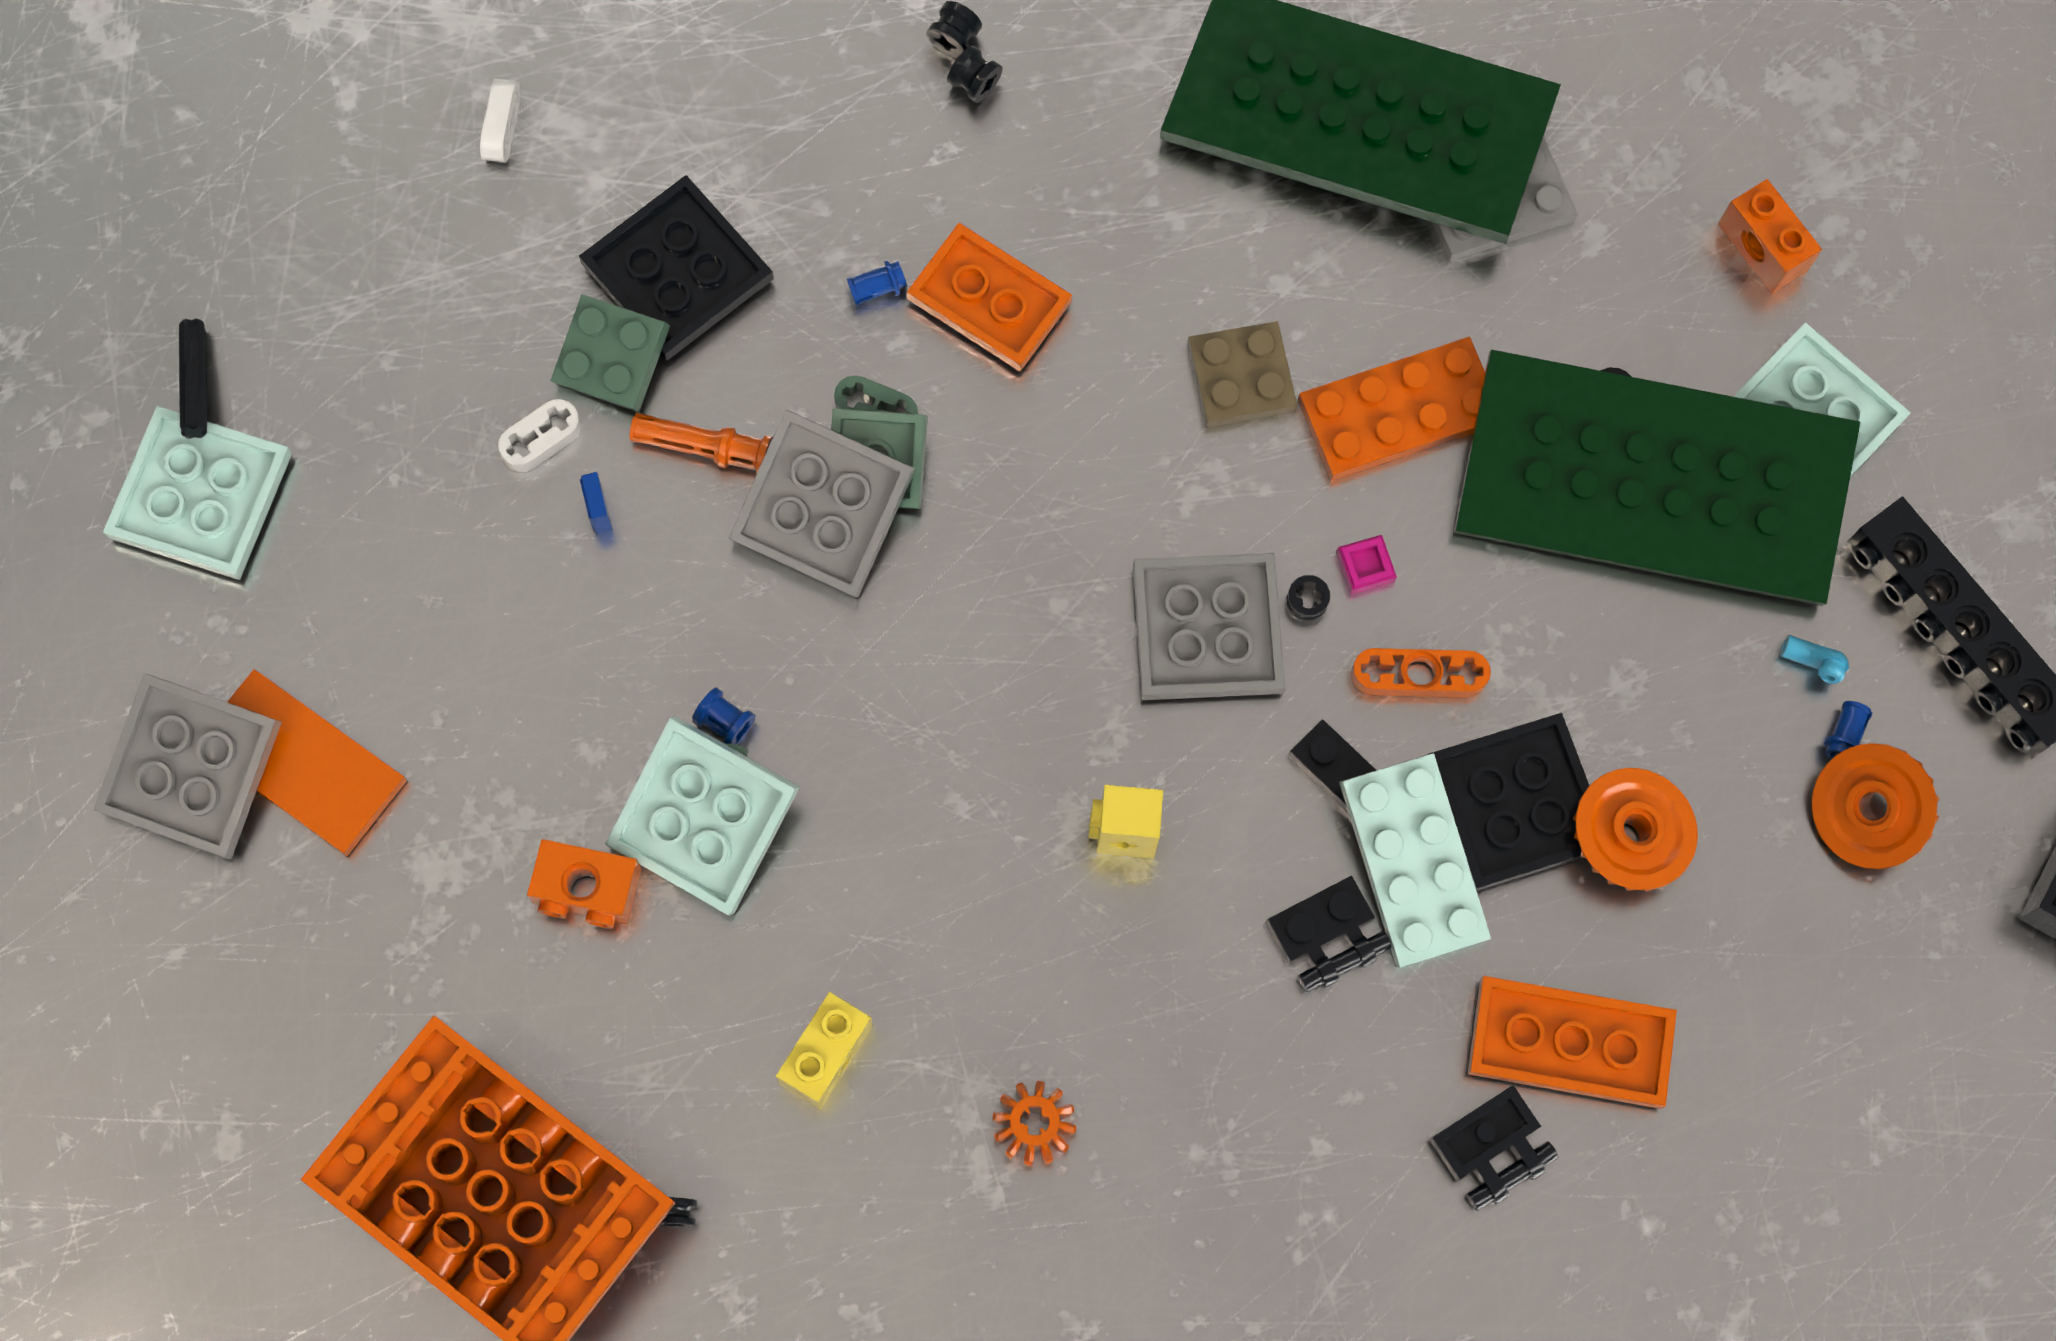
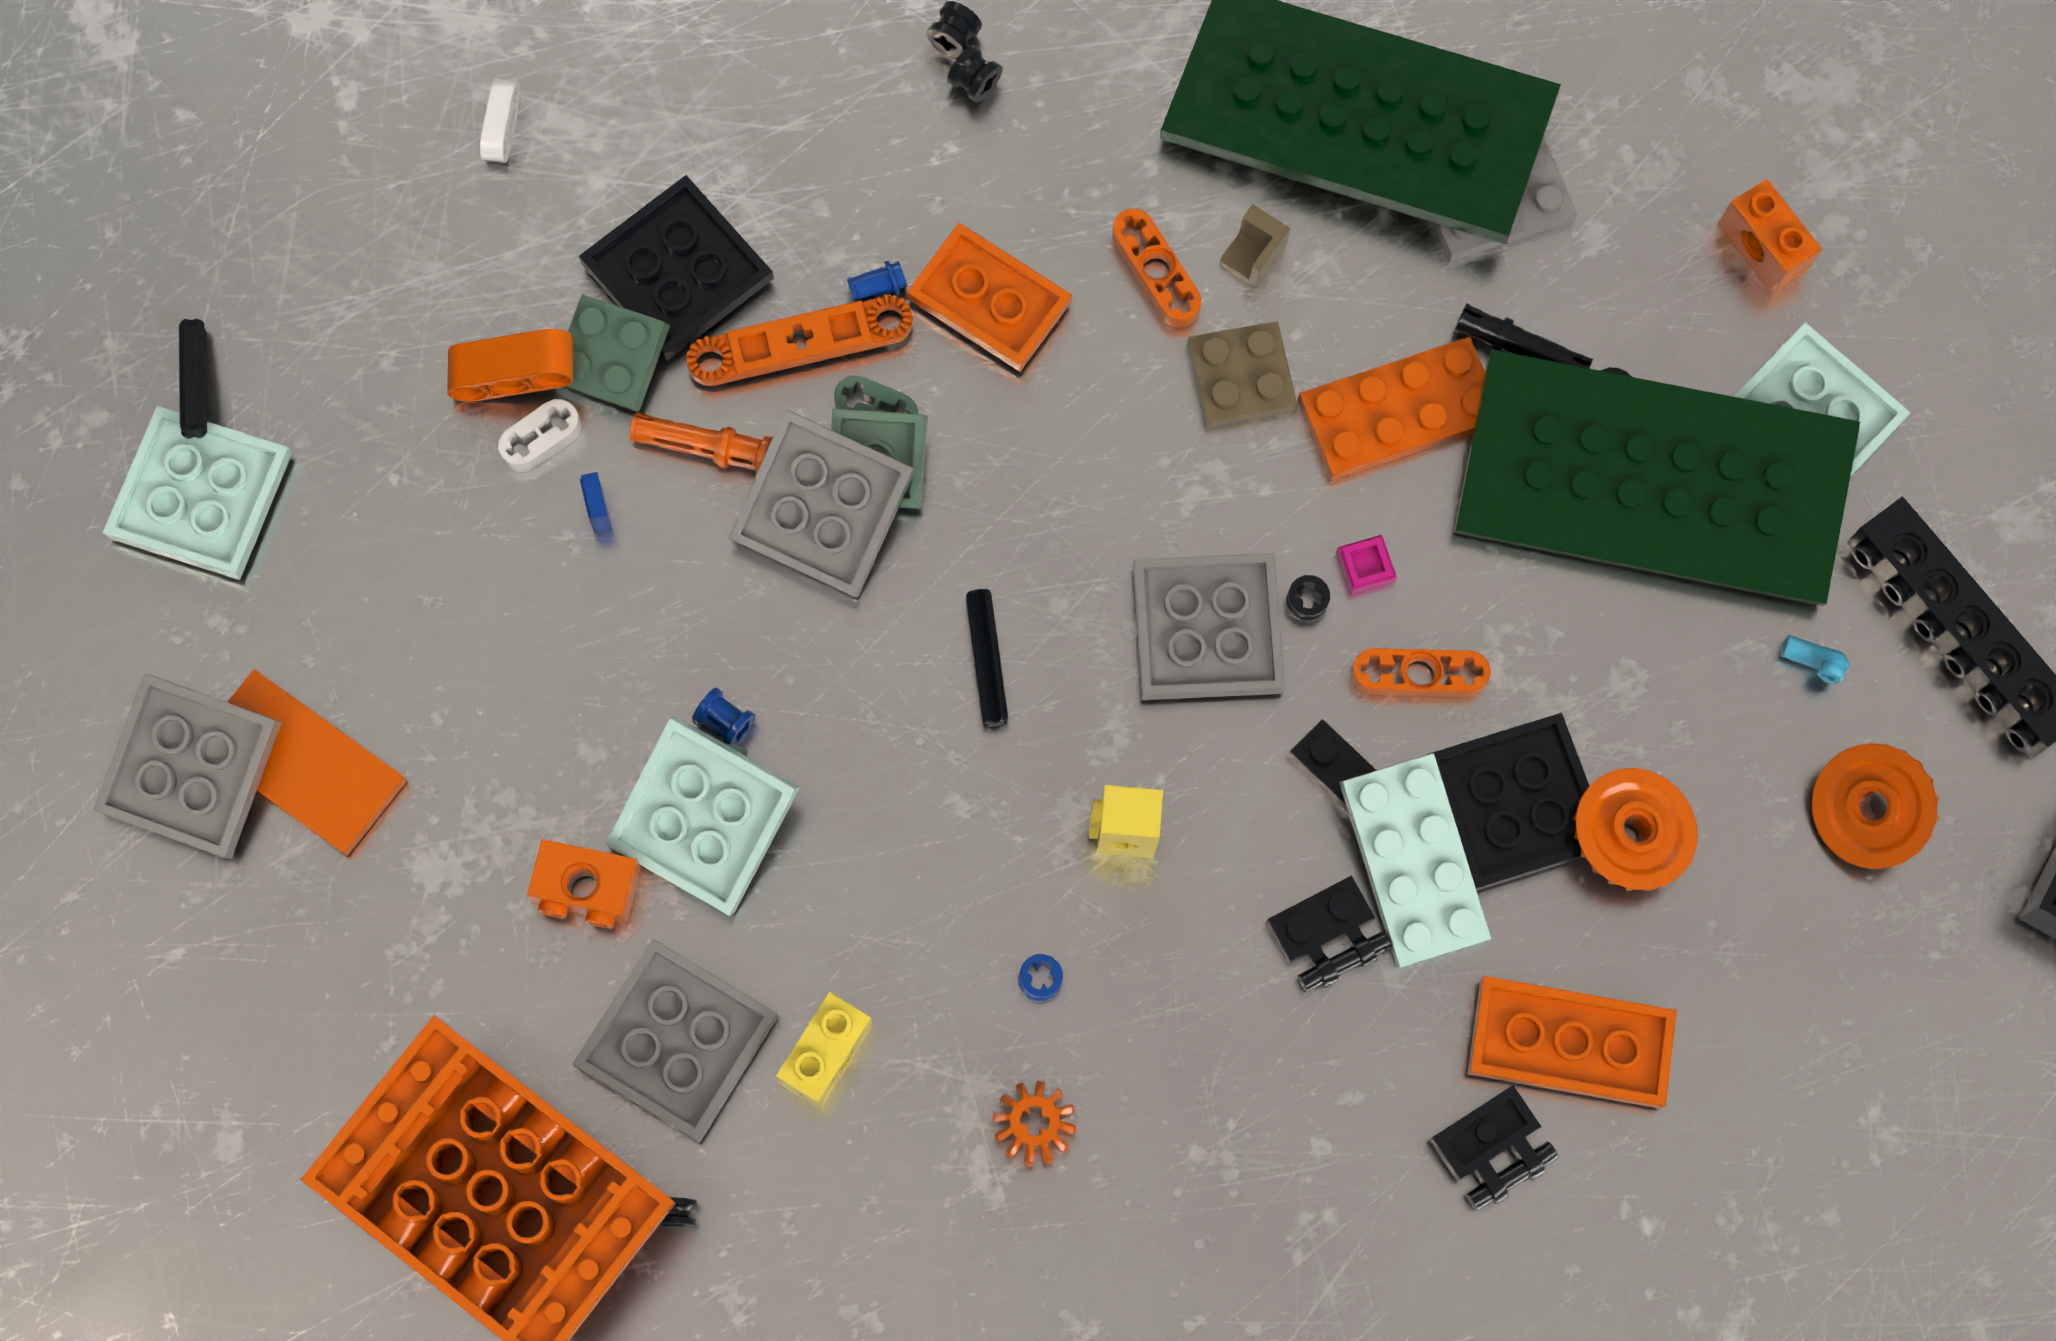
(510, 365): none -> orange beam
(675, 1040): none -> light grey plate
(765, 348): none -> orange piece
(987, 657): none -> black axle
(1025, 978): none -> blue bush
(1129, 247): none -> orange beam
(1256, 246): none -> dark tan panel
(1513, 339): none -> black pin
(1849, 728): blue pin -> none

